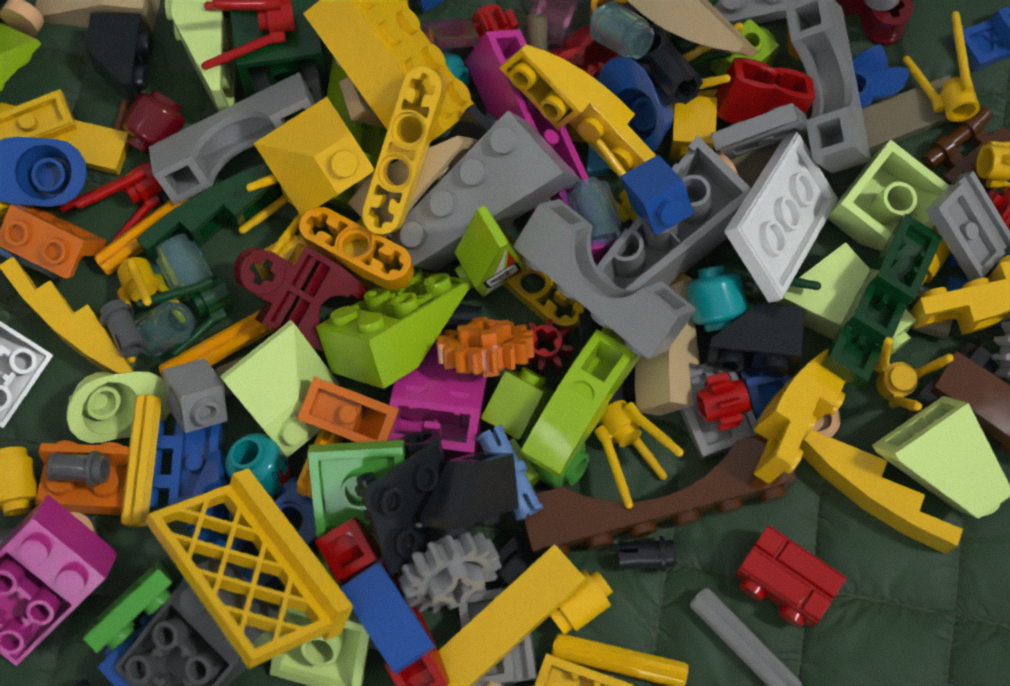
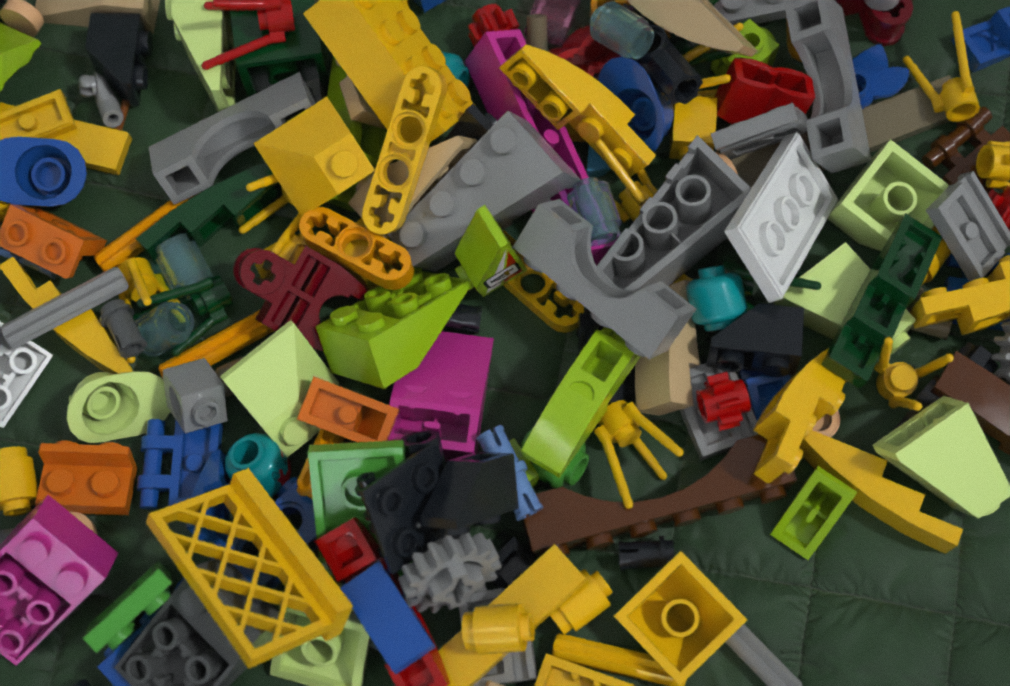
(64, 307): none -> light grey axle
(79, 468): dark grey pin -> none
(104, 98): none -> light grey arm
(137, 185): red plant -> none
(141, 460): yellow axle -> none
(152, 120): dark red head -> none
(451, 33): clear pink slope -> none
(485, 347): orange gear -> none
(498, 629): none -> yellow brick
(517, 402): lime brick -> none
(549, 335): red gear -> none
(657, 194): blue brick -> none
(680, 618): none -> yellow slope
(789, 578): red brick -> none
(813, 512): none -> lime slope

